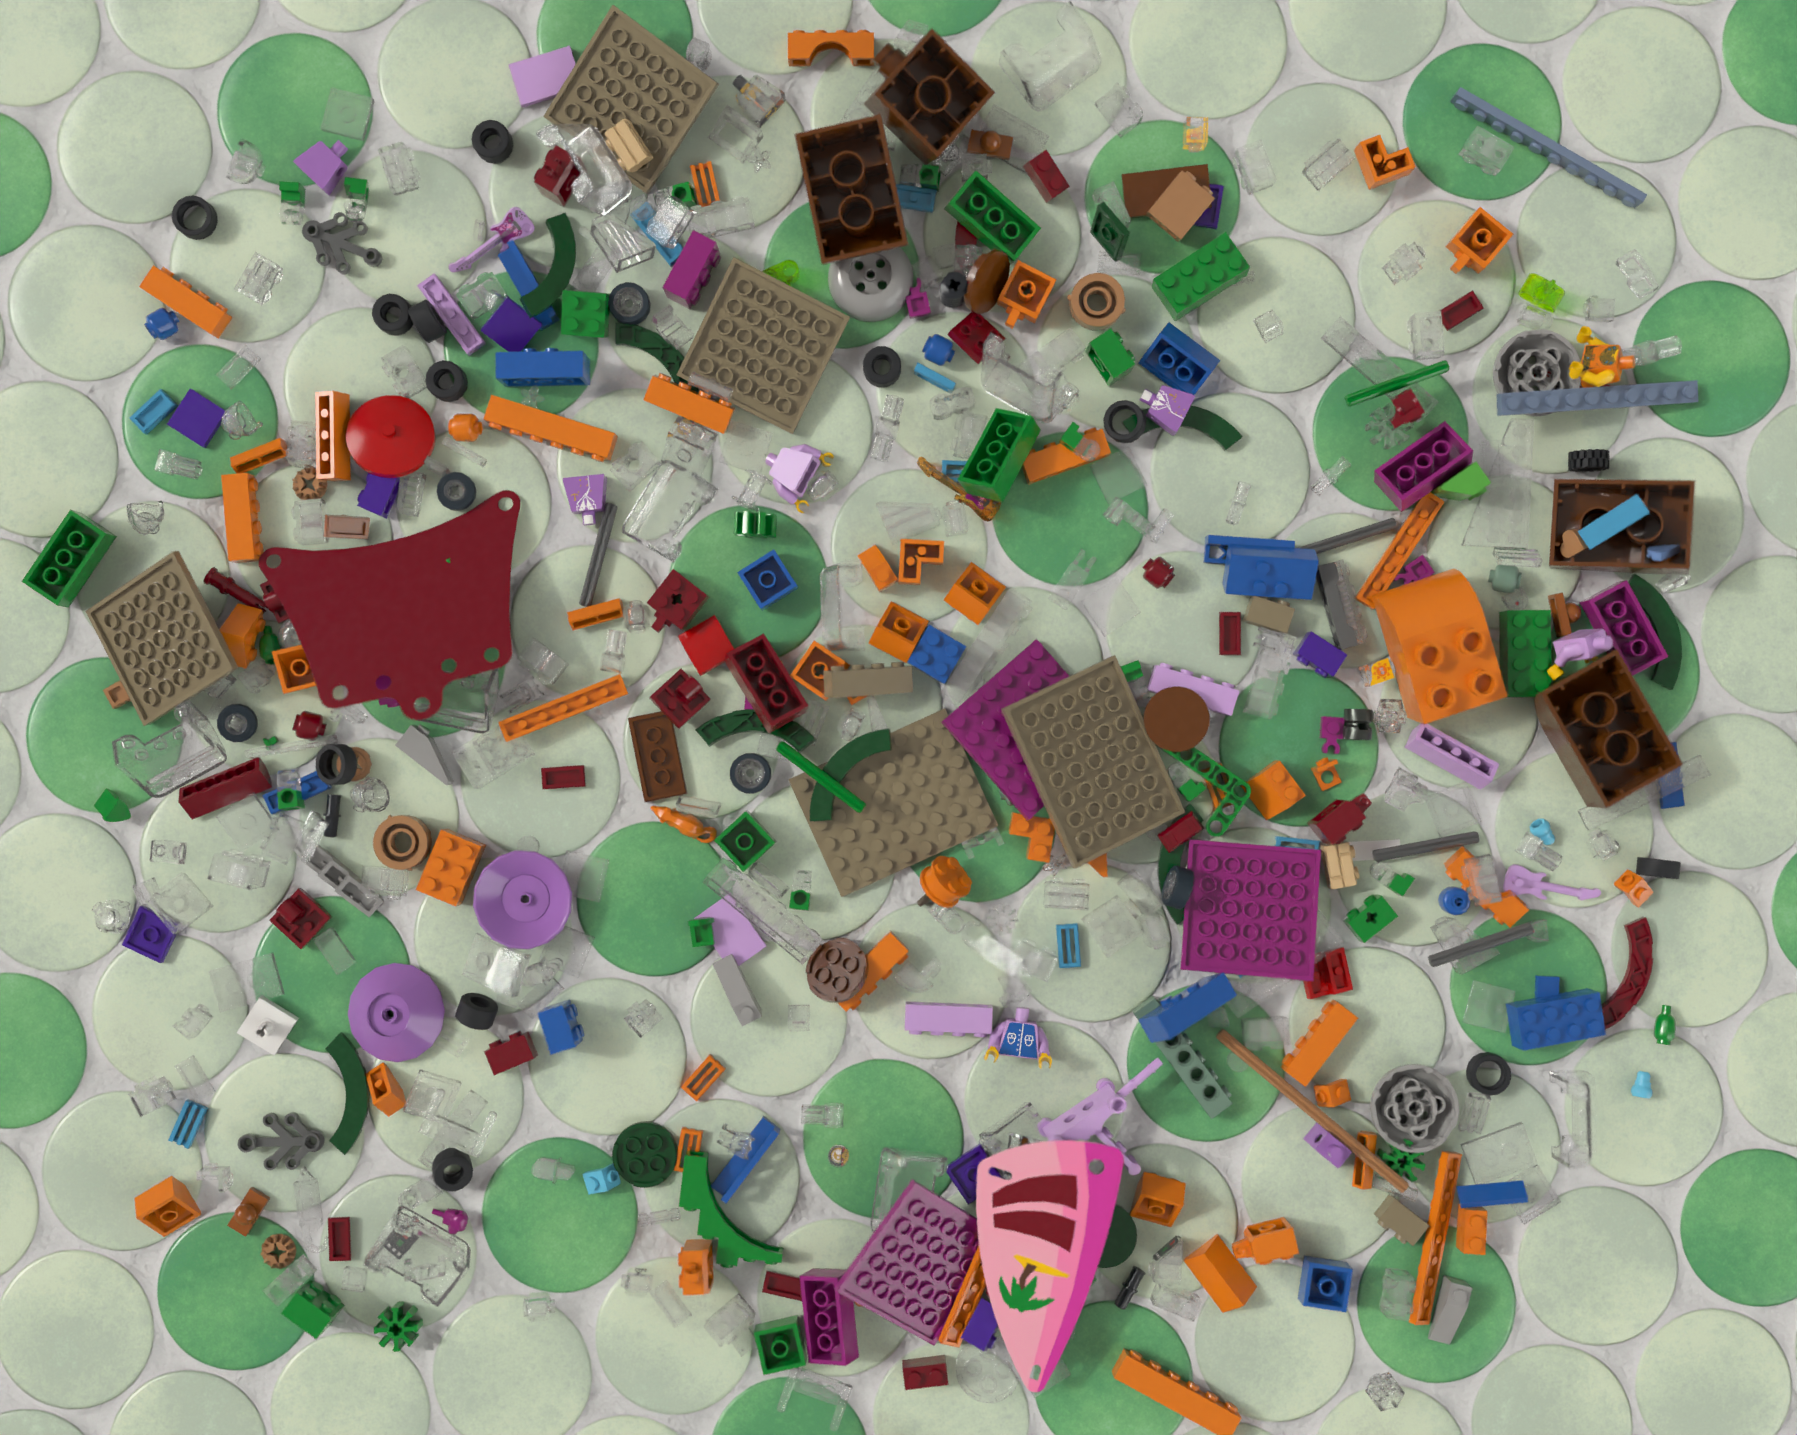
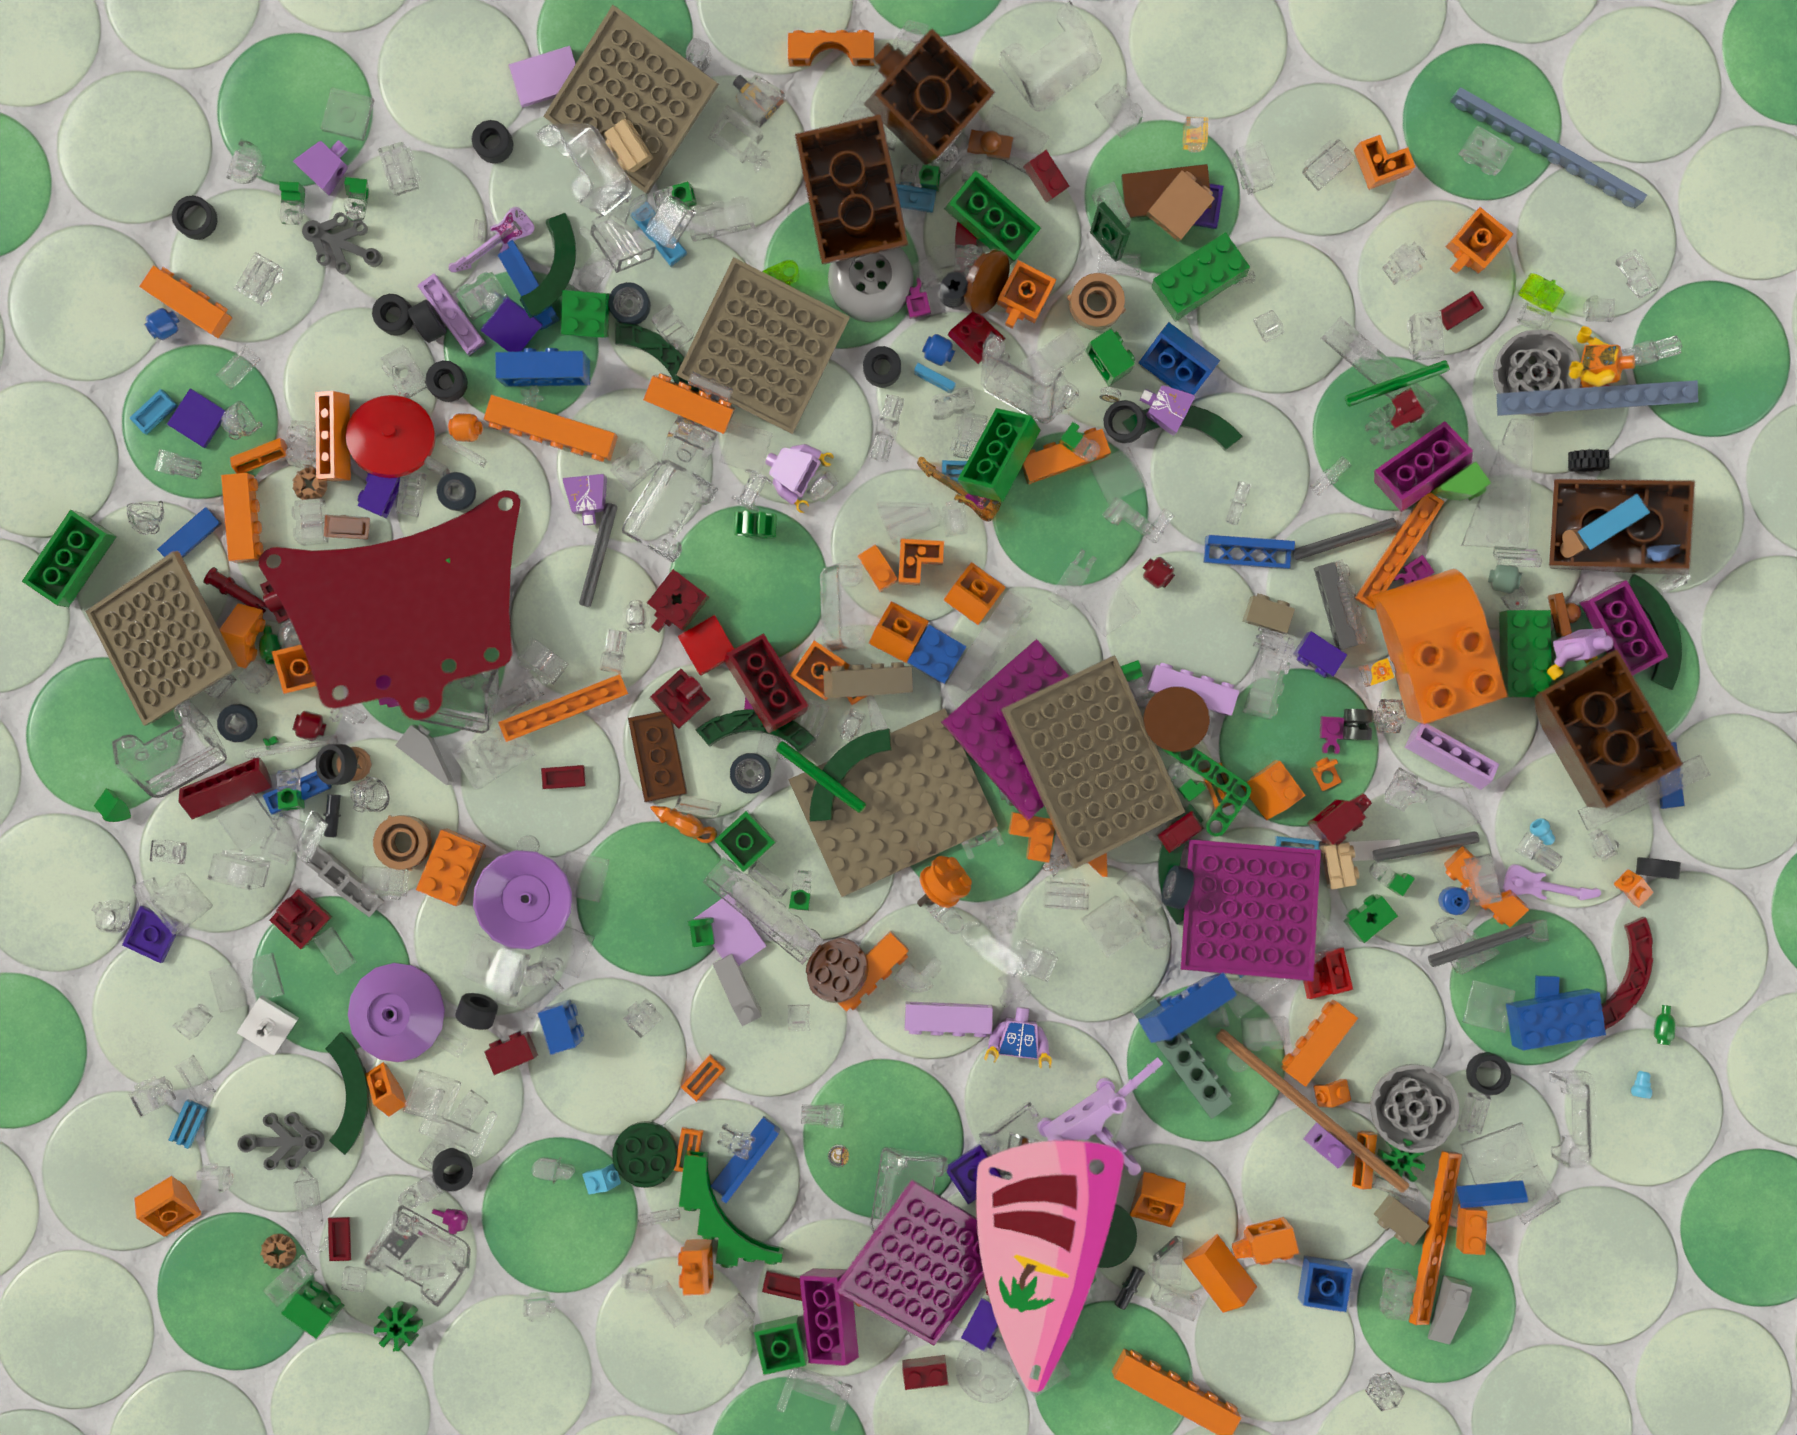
(116, 695): medium nougat tile -> none
(191, 533): none -> blue tile
(248, 1211): dark orange tile -> none
(557, 176): dark red hinge -> none
(595, 614): orange piece -> none
(692, 270): magenta brick -> none
(700, 167): orange tile -> none
(767, 580): blue brick -> none
(964, 1304): orange tile -> none
(1068, 947): dark azure tile -> none
(1110, 394): none -> clear tile
(1229, 633): dark red tile -> none
(1270, 571): blue brick -> none

